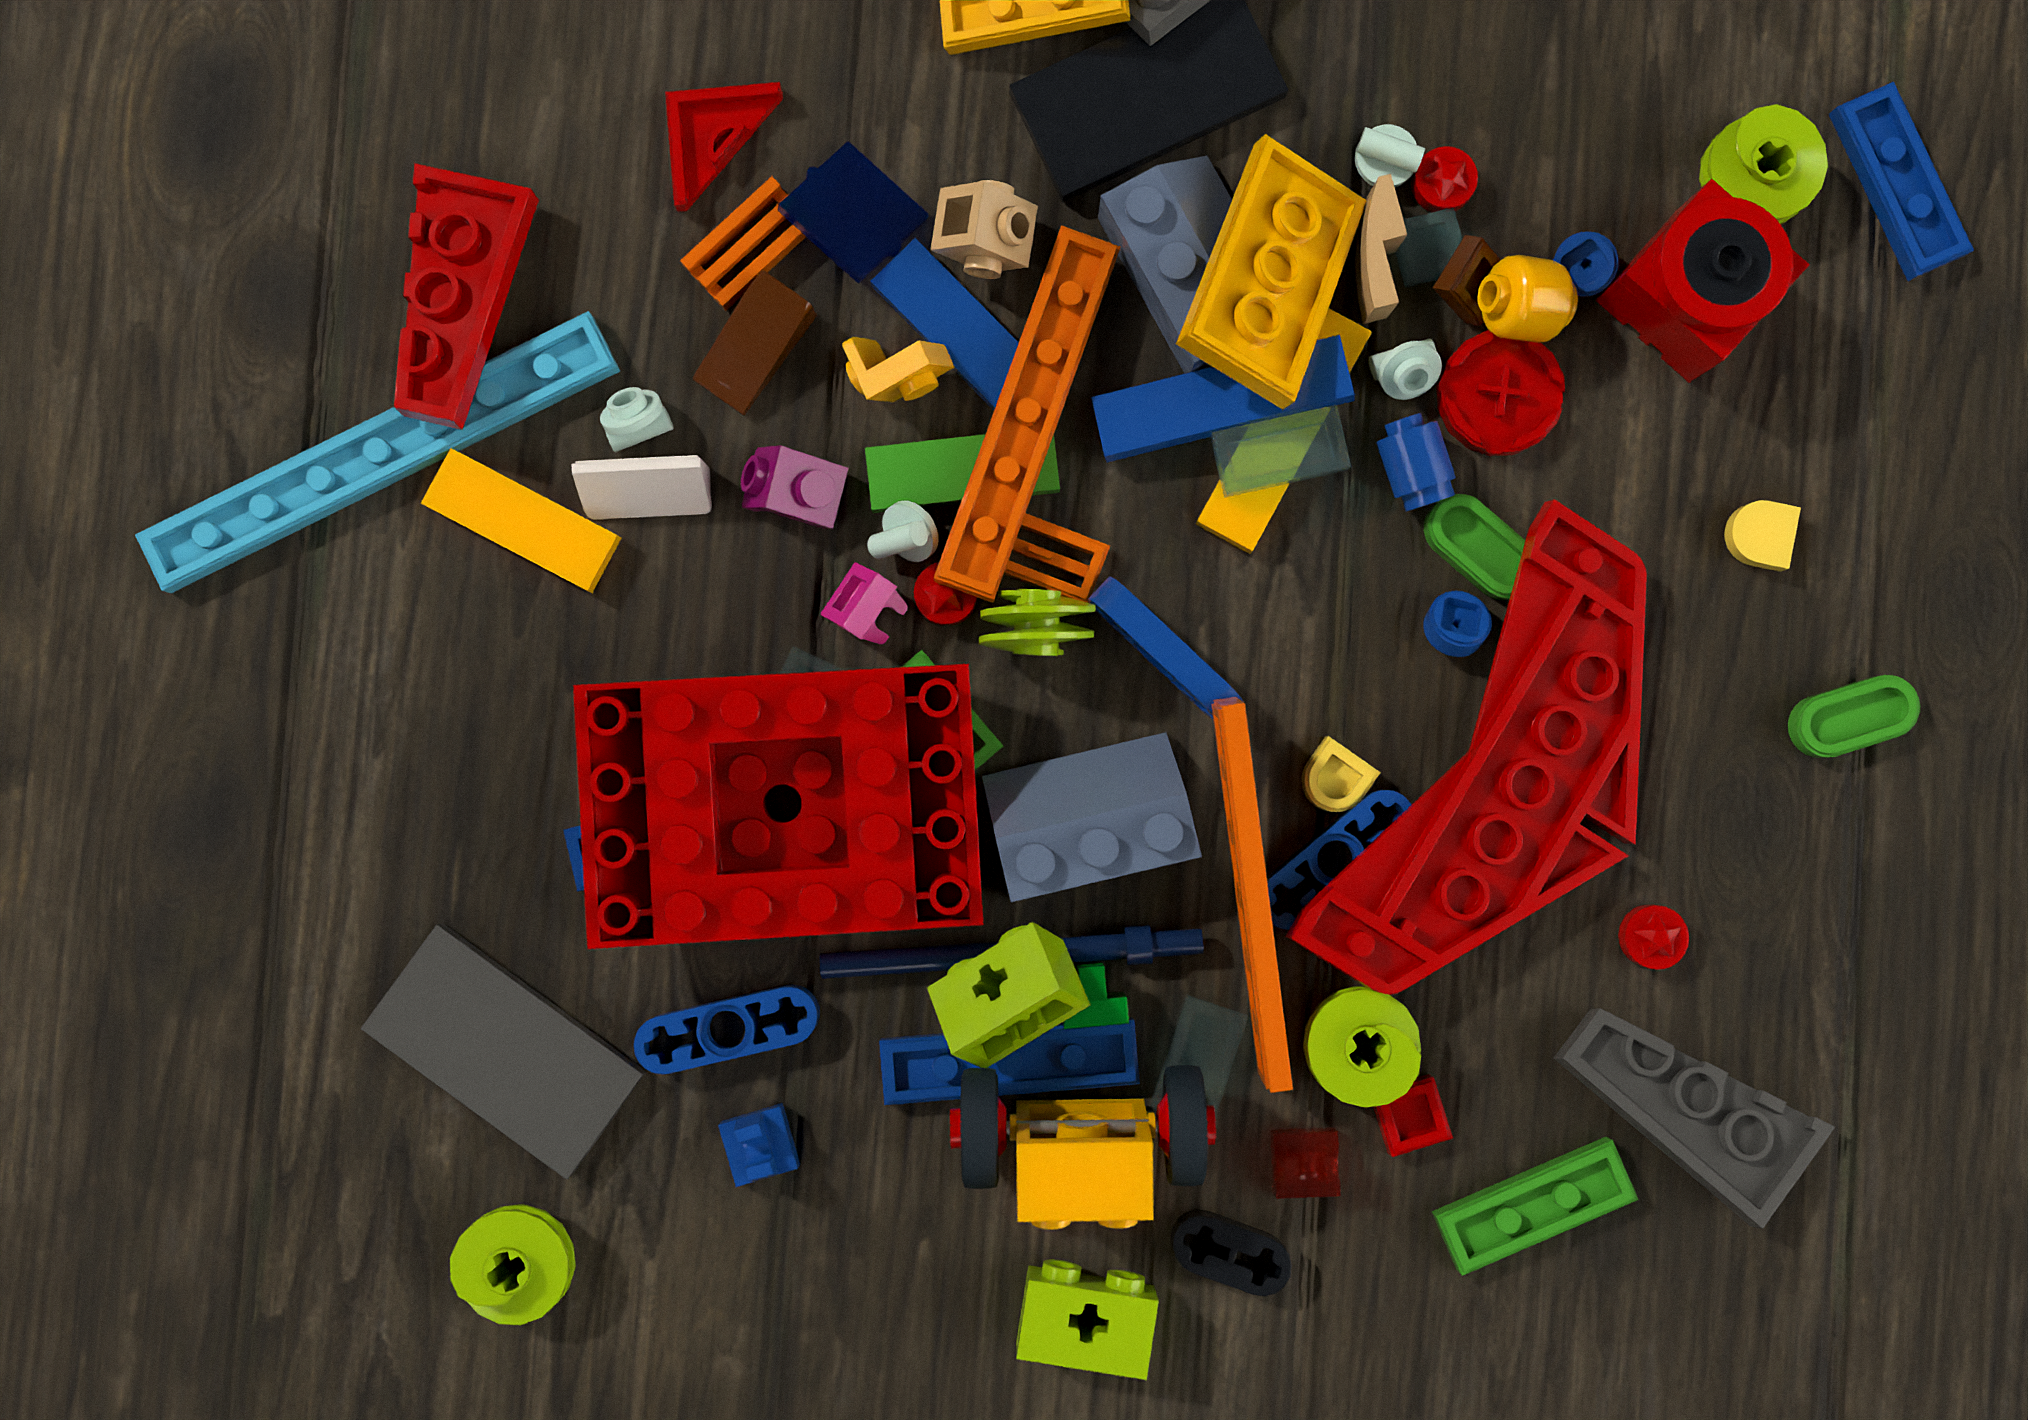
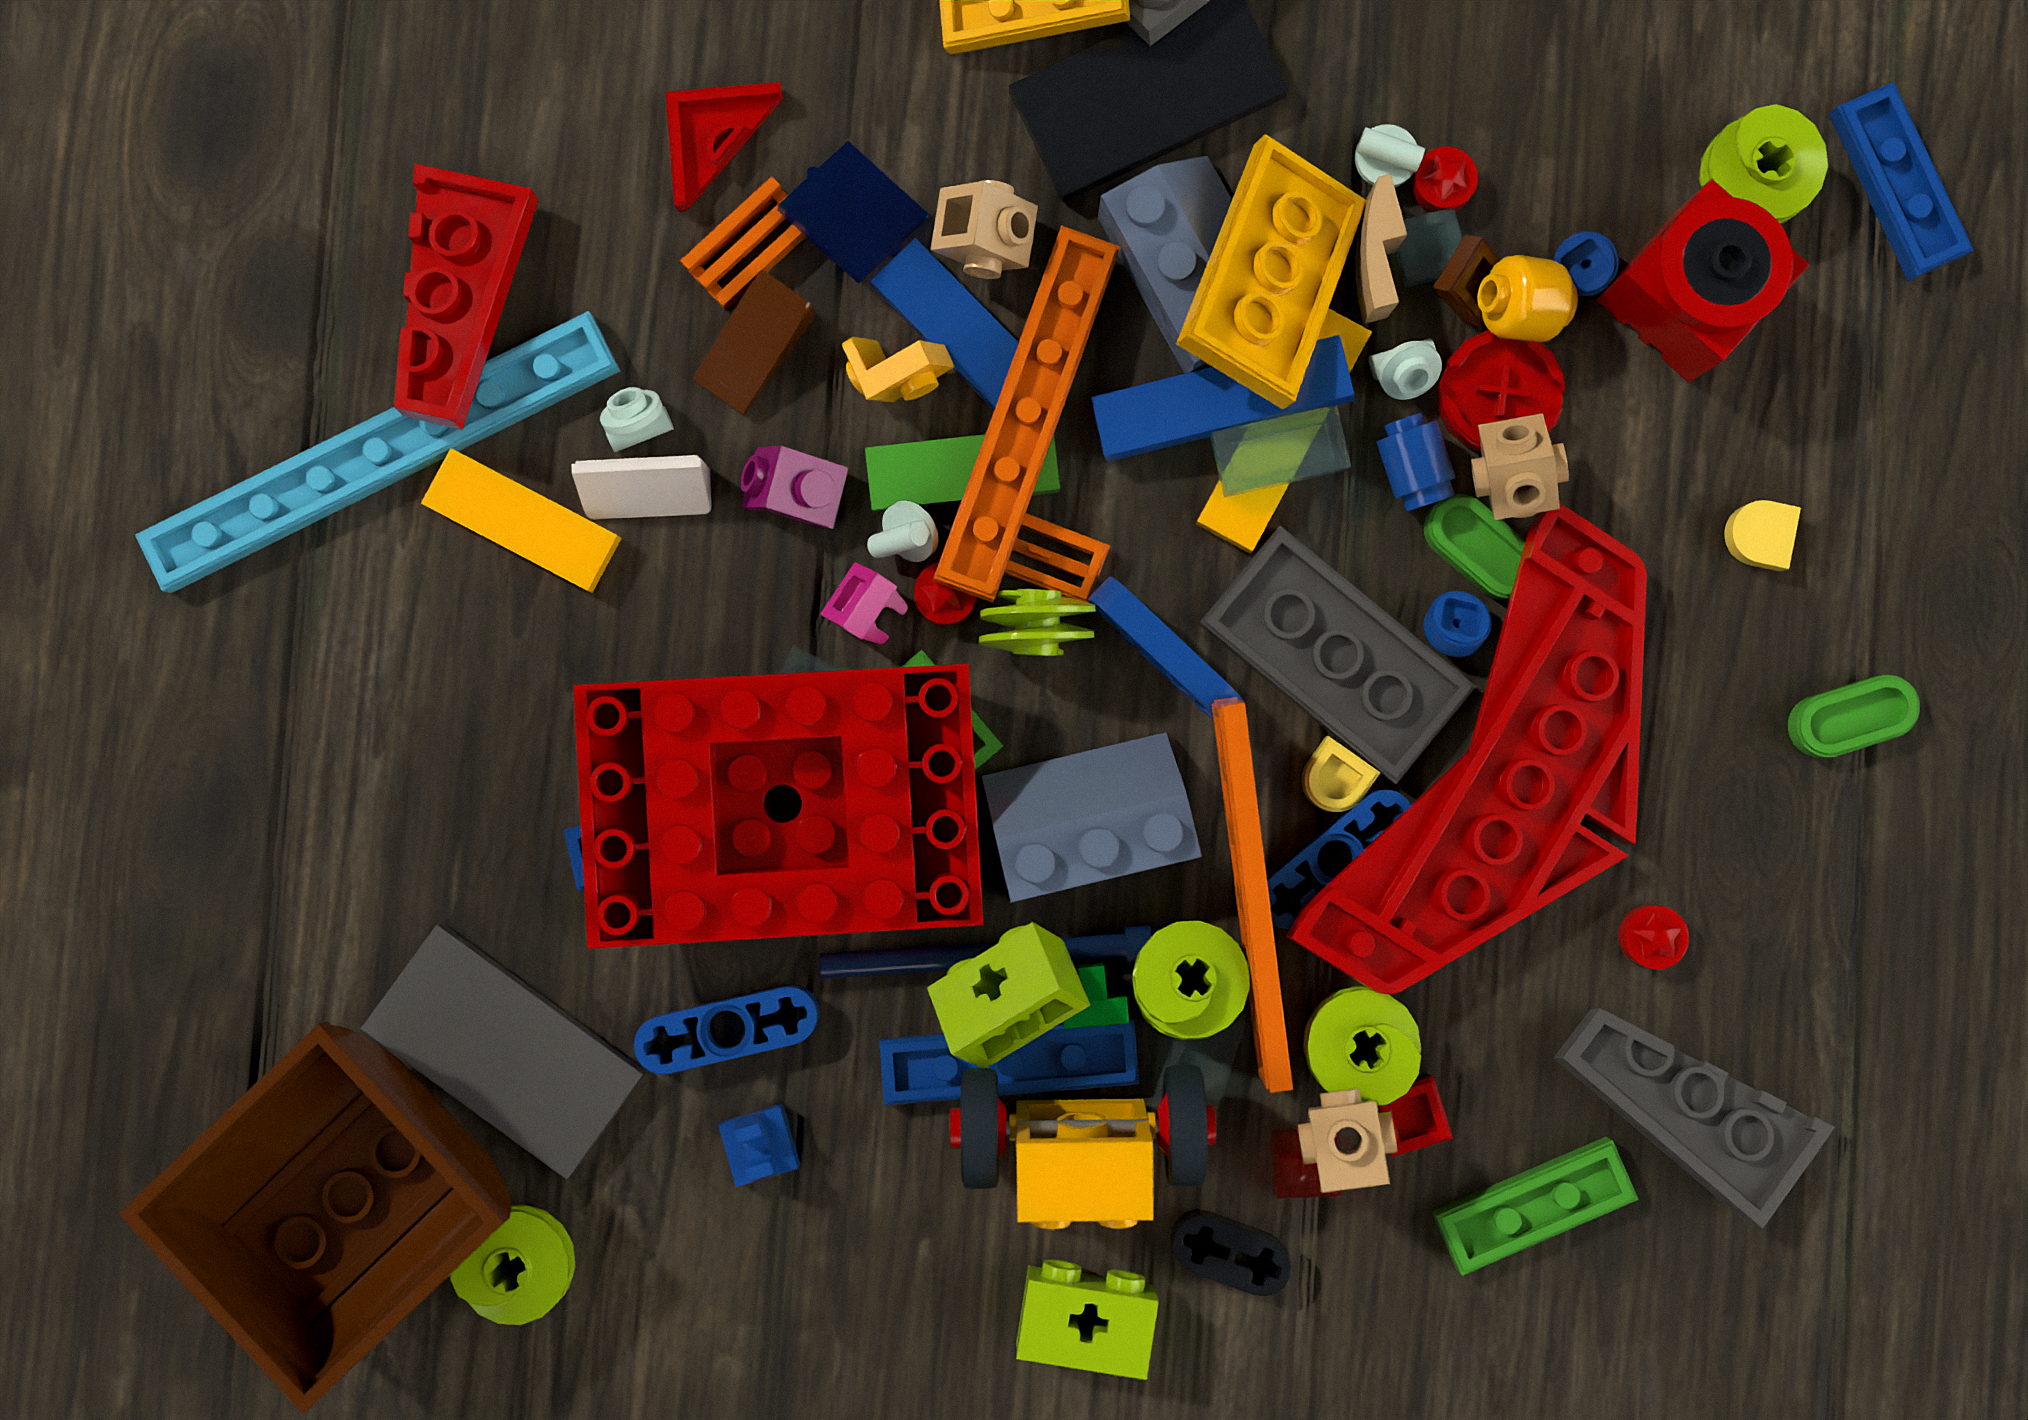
(322, 1209): none -> reddish brown container
(1223, 977): none -> lime piece
(1337, 655): none -> dark grey tile
(1352, 1167): none -> tan brick
(1519, 467): none -> tan brick

